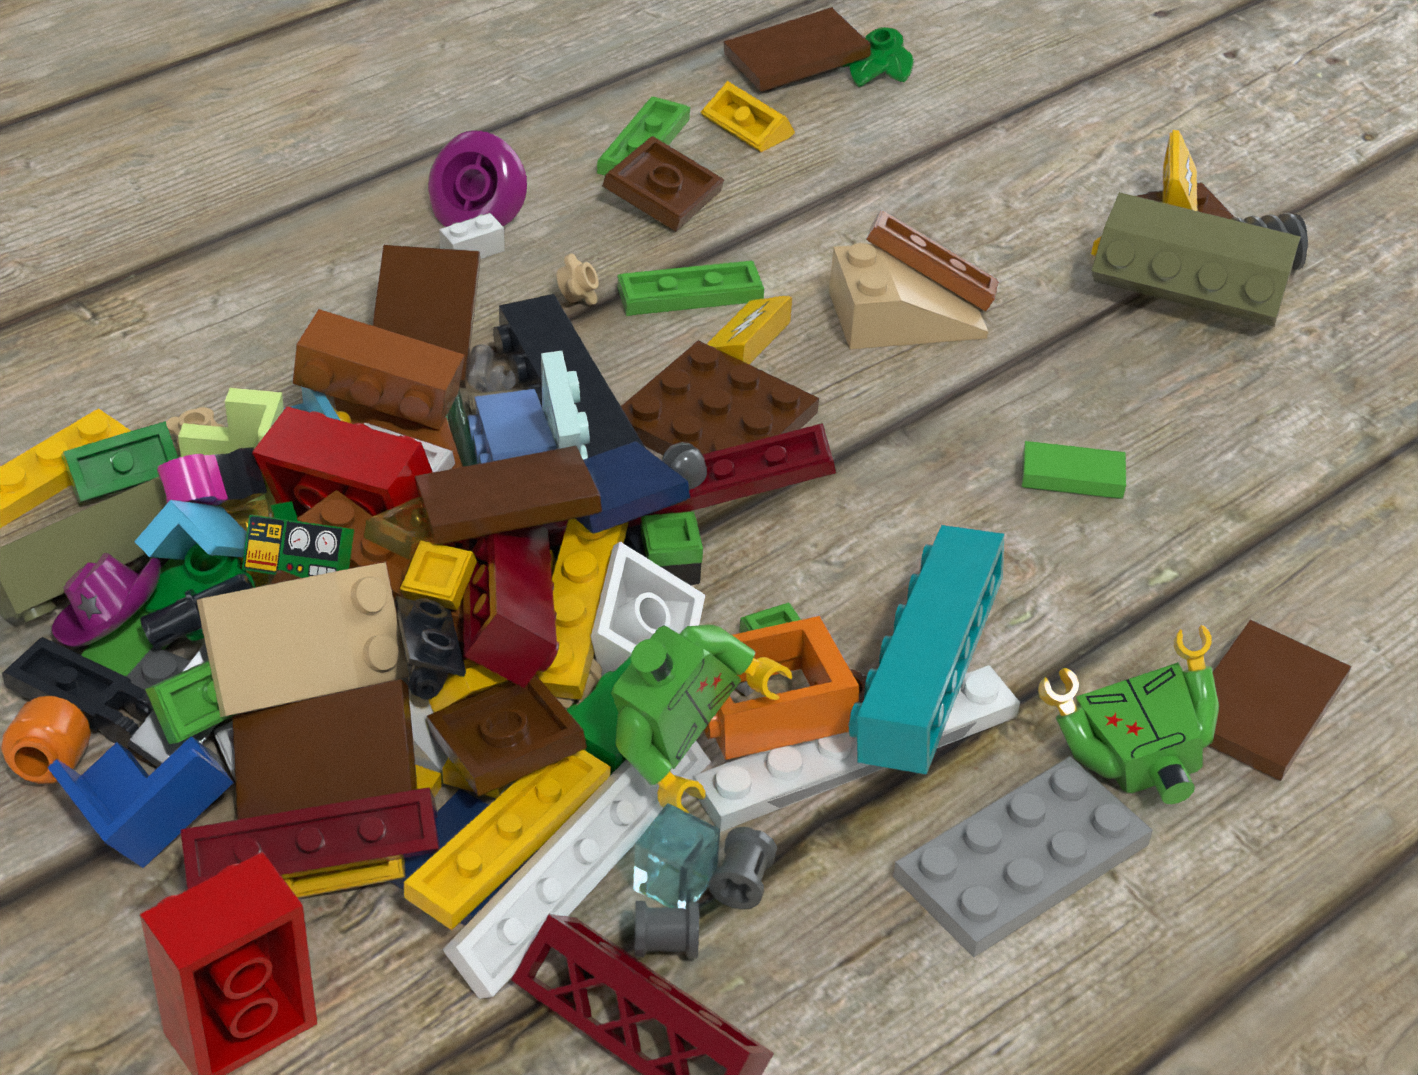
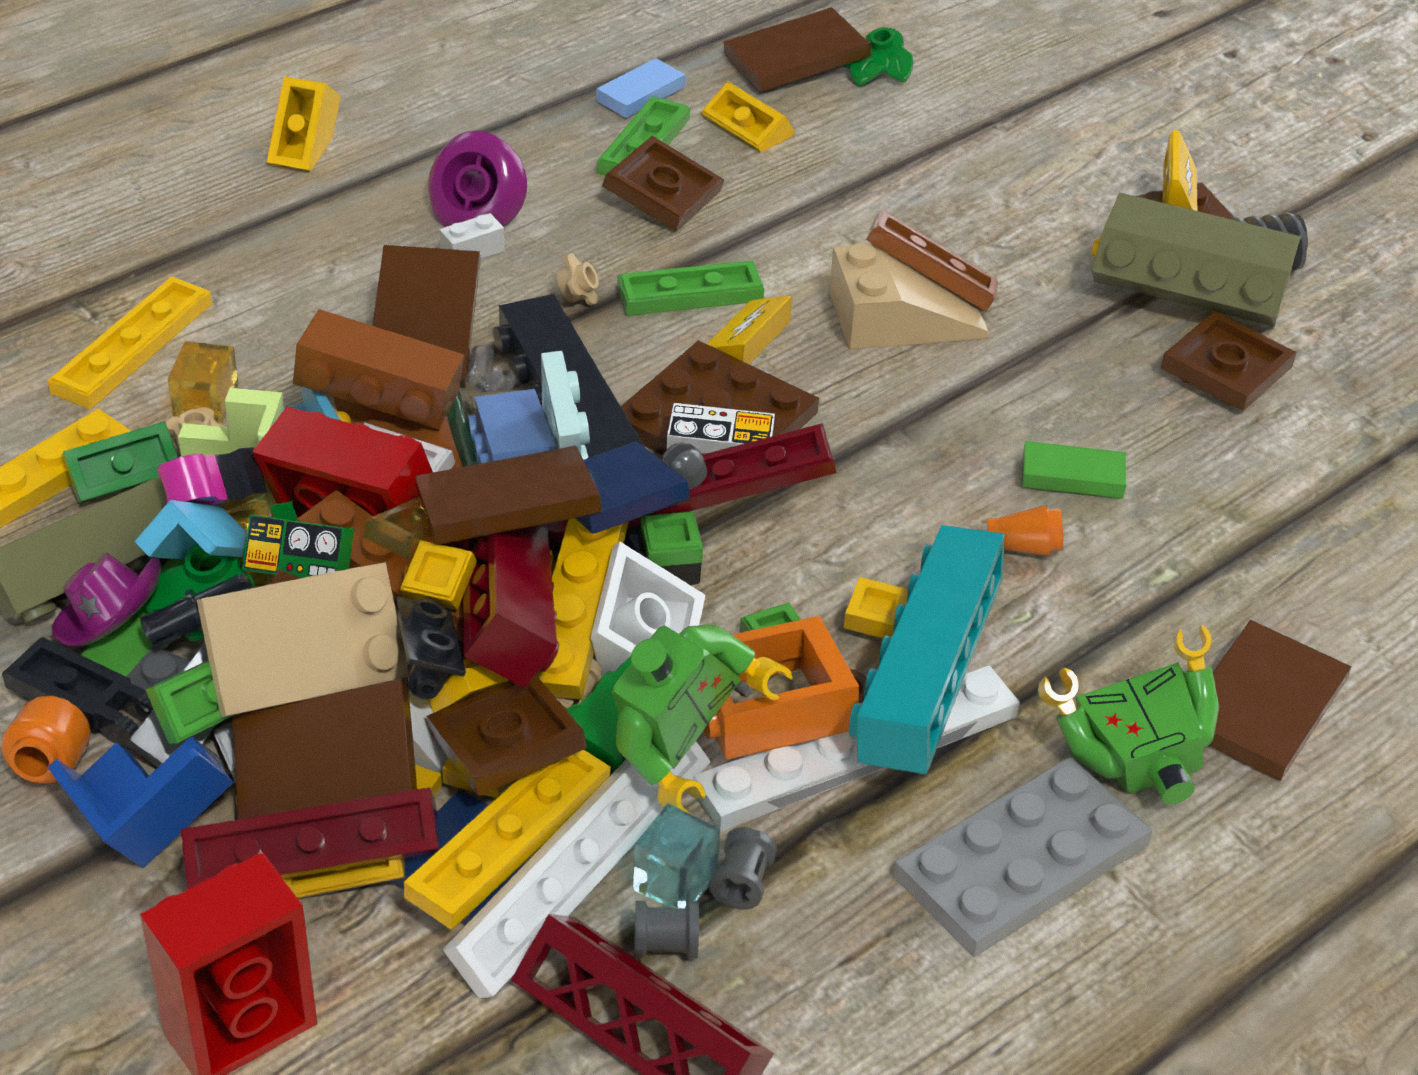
(129, 343): none -> yellow tile
(202, 378): none -> clear yellow brick
(303, 123): none -> yellow slope
(632, 90): none -> light blue tile
(717, 428): none -> tile
(874, 607): none -> yellow plate
(1031, 531): none -> orange cone
(1228, 360): none -> reddish brown plate

